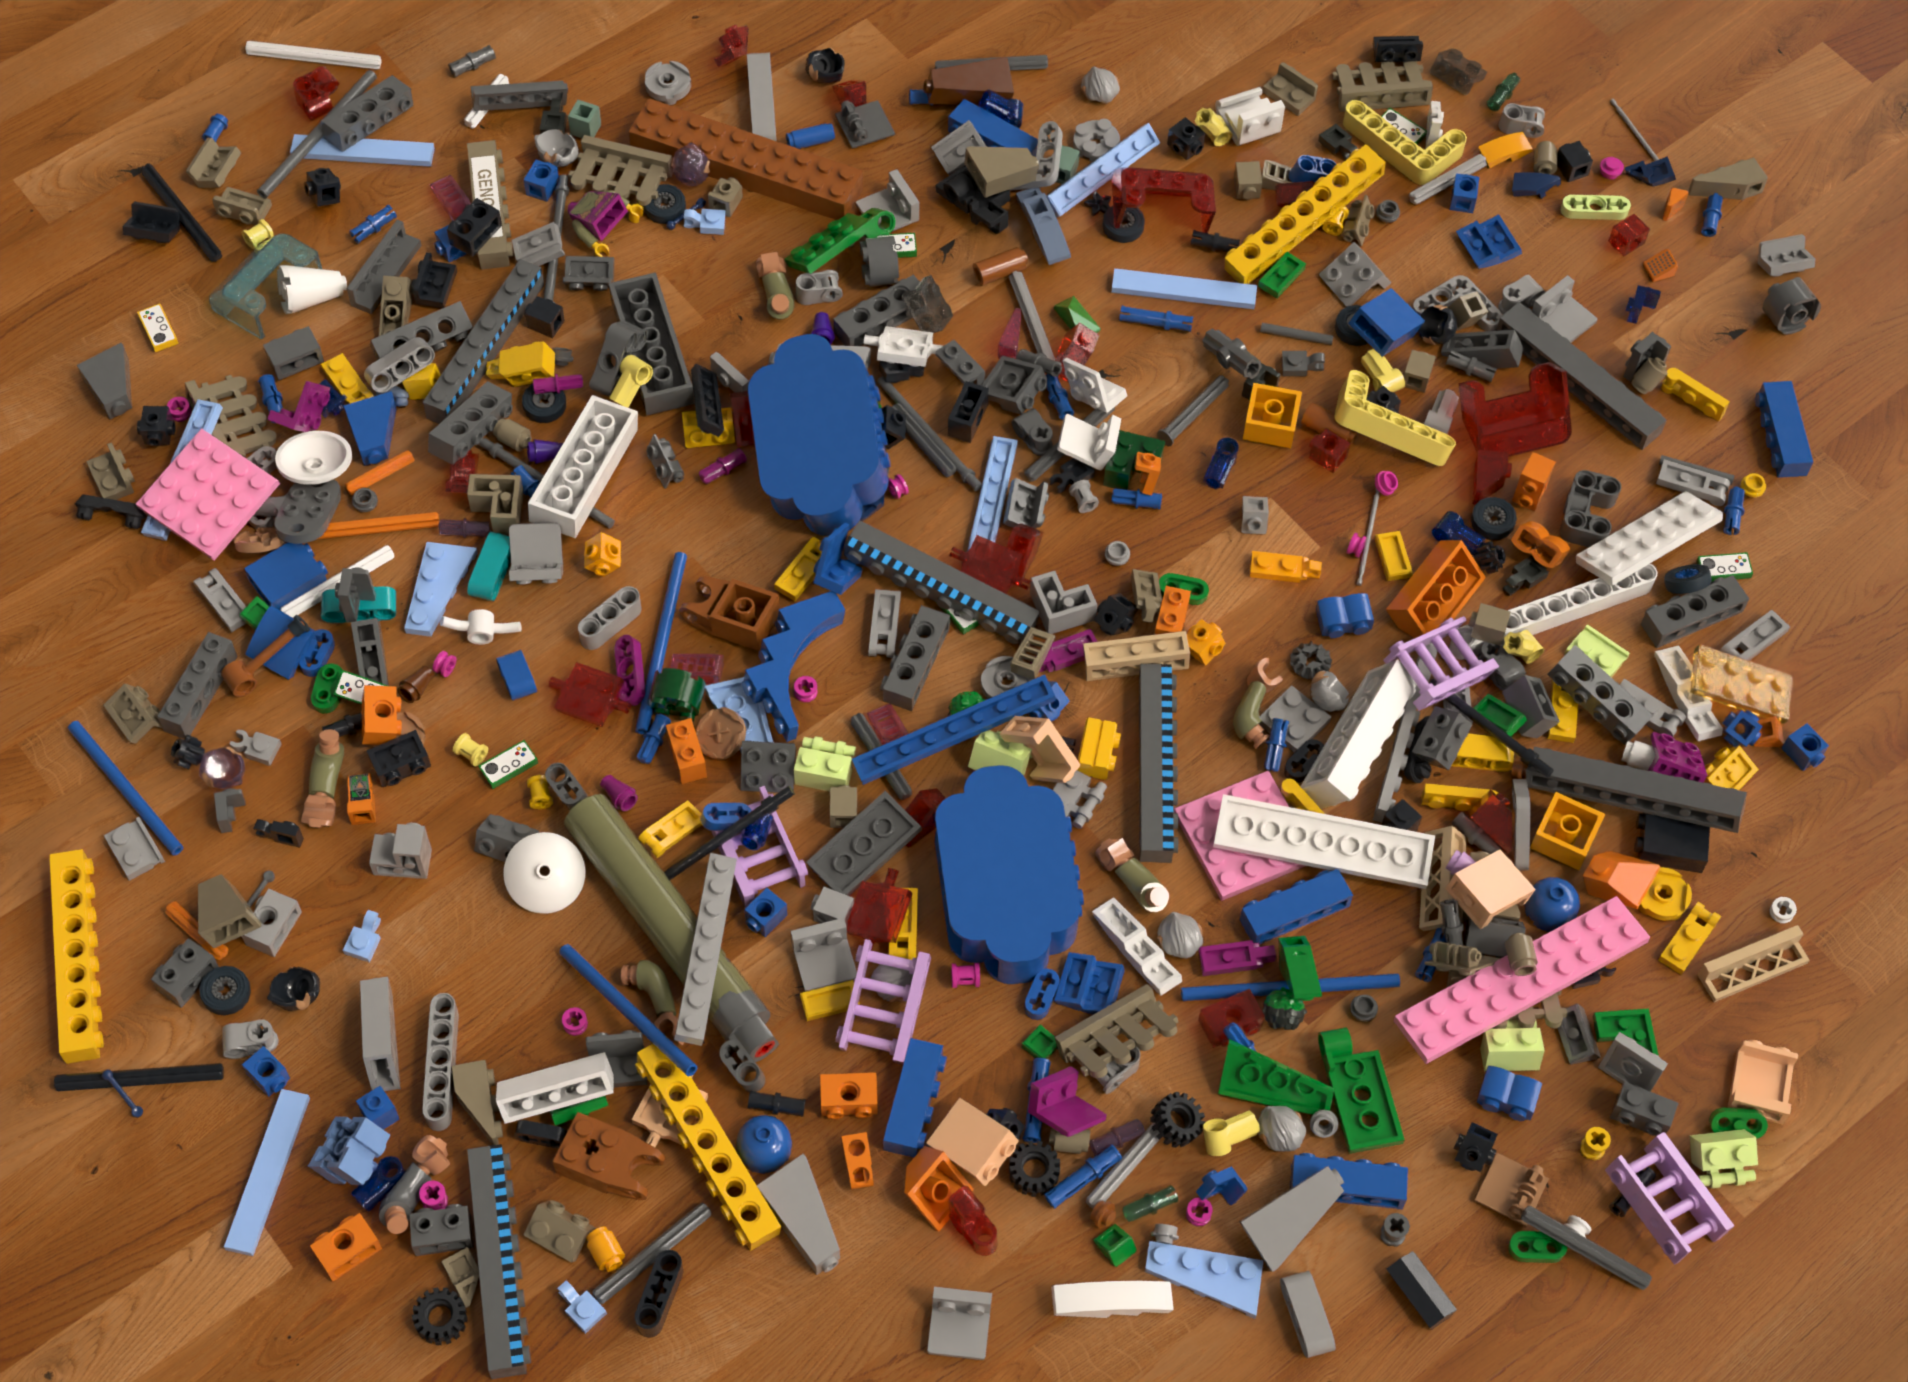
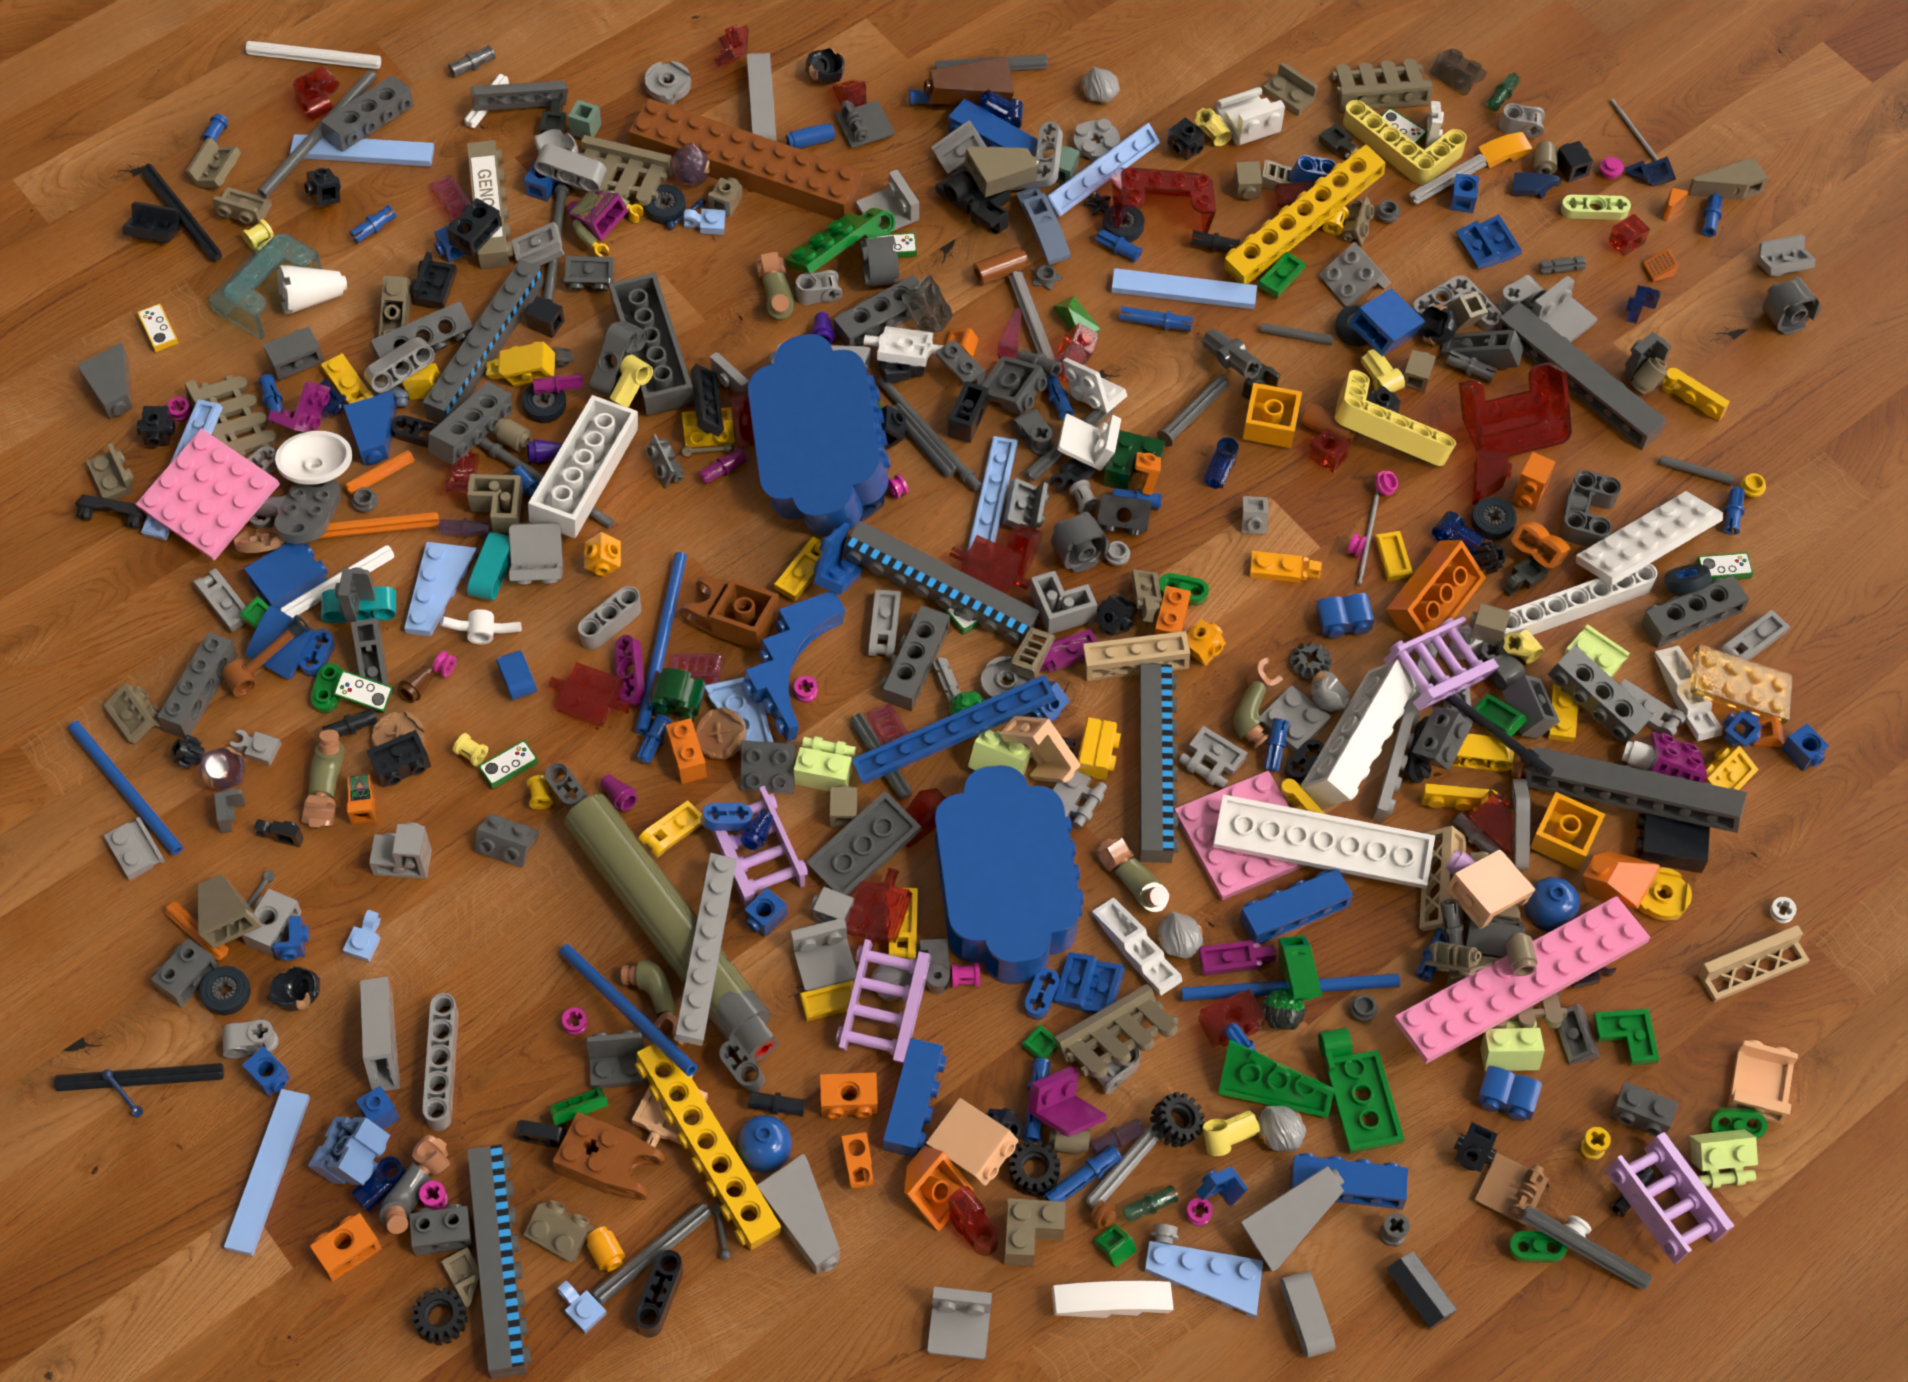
(72, 1045): yellow brick -> none
(297, 937): none -> blue bracket
(378, 700): orange brick -> none
(387, 259): dark grey fence -> none
(413, 425): none -> black beam
(474, 1094): dark tan slope -> none
(540, 892): white dish -> none
(554, 1087): white brick -> none
(570, 168): none -> light grey beam
(687, 450): none -> dark tan hinge
(725, 1254): none -> dark grey hinge
(768, 805): black bar -> none
(938, 972): none -> flat silver leg
(946, 678): none -> light grey axle
(965, 338): none -> orange slope
(1031, 1221): none -> dark tan brick
(1041, 272): none -> dark grey plate
(1079, 542): none -> dark grey brick
(1119, 245): none -> blue axle
(1139, 510): none -> black brick
(1218, 752): none -> light grey plate
(1297, 363): dark grey plate -> none
(1324, 1131): light grey plate -> none
(1397, 48): black bracket -> none
(1402, 817): black brick -> none
(1441, 414): light grey piece -> none
(1562, 265): none -> dark grey axle
(1632, 1063): light grey plate -> none
(1689, 939): yellow plate -> none
(1693, 481): light grey plate -> none
(1784, 429): blue brick -> none

